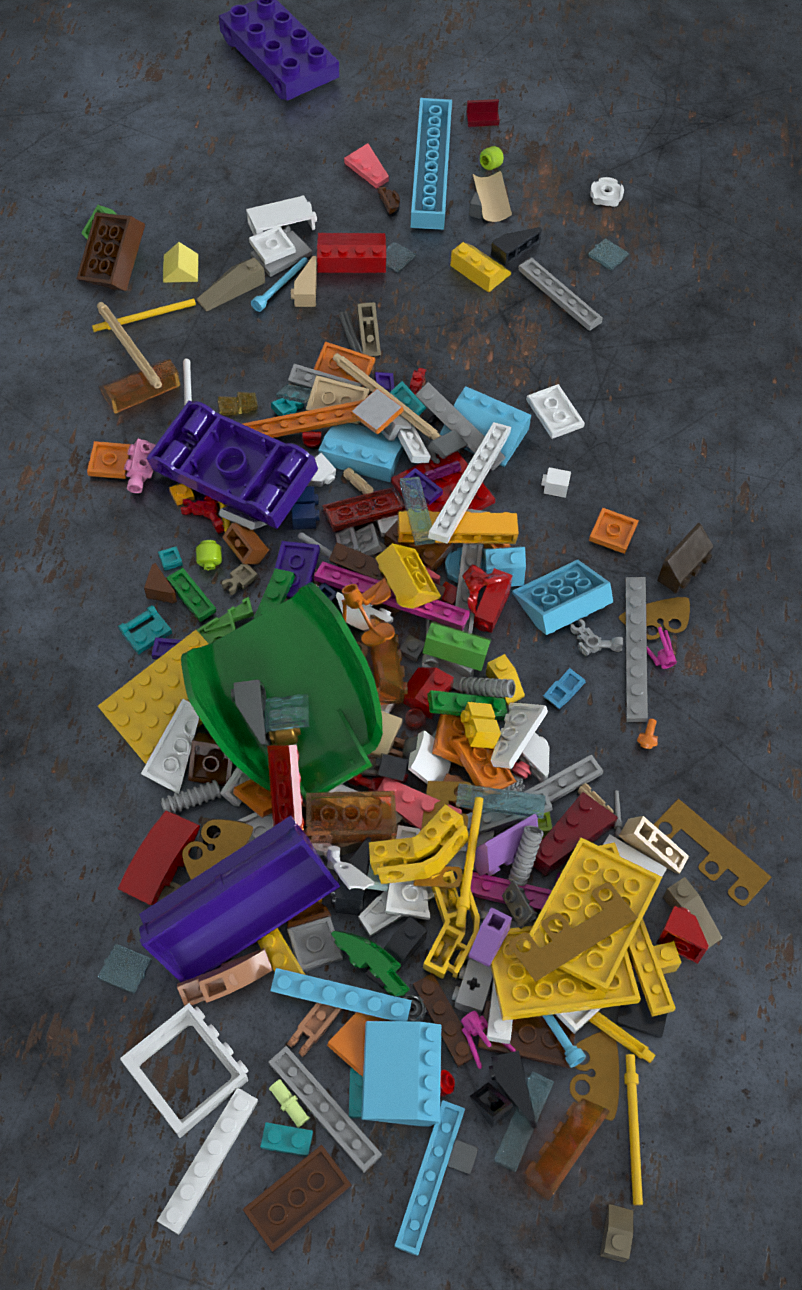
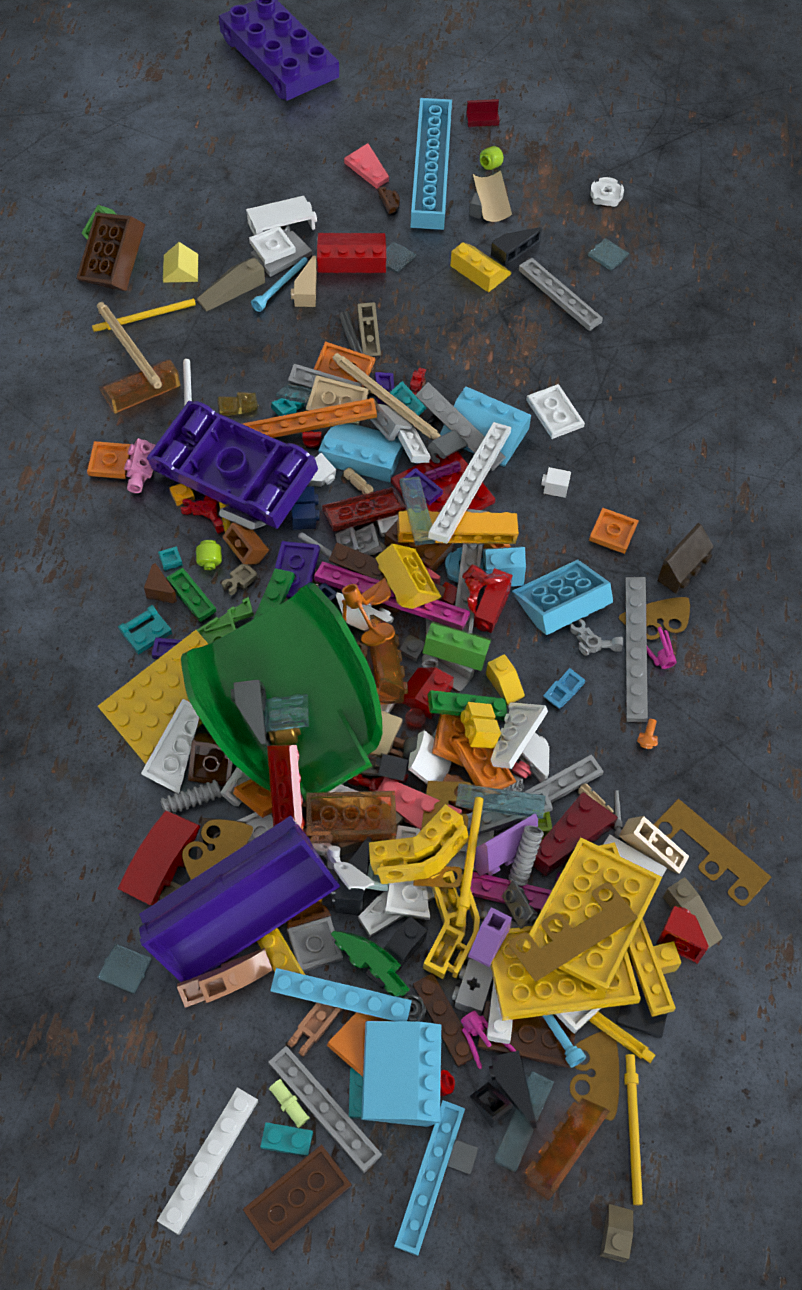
(160, 1037): white piece -> none
(377, 411): flat silver tile -> none
(487, 687): light grey piece -> none

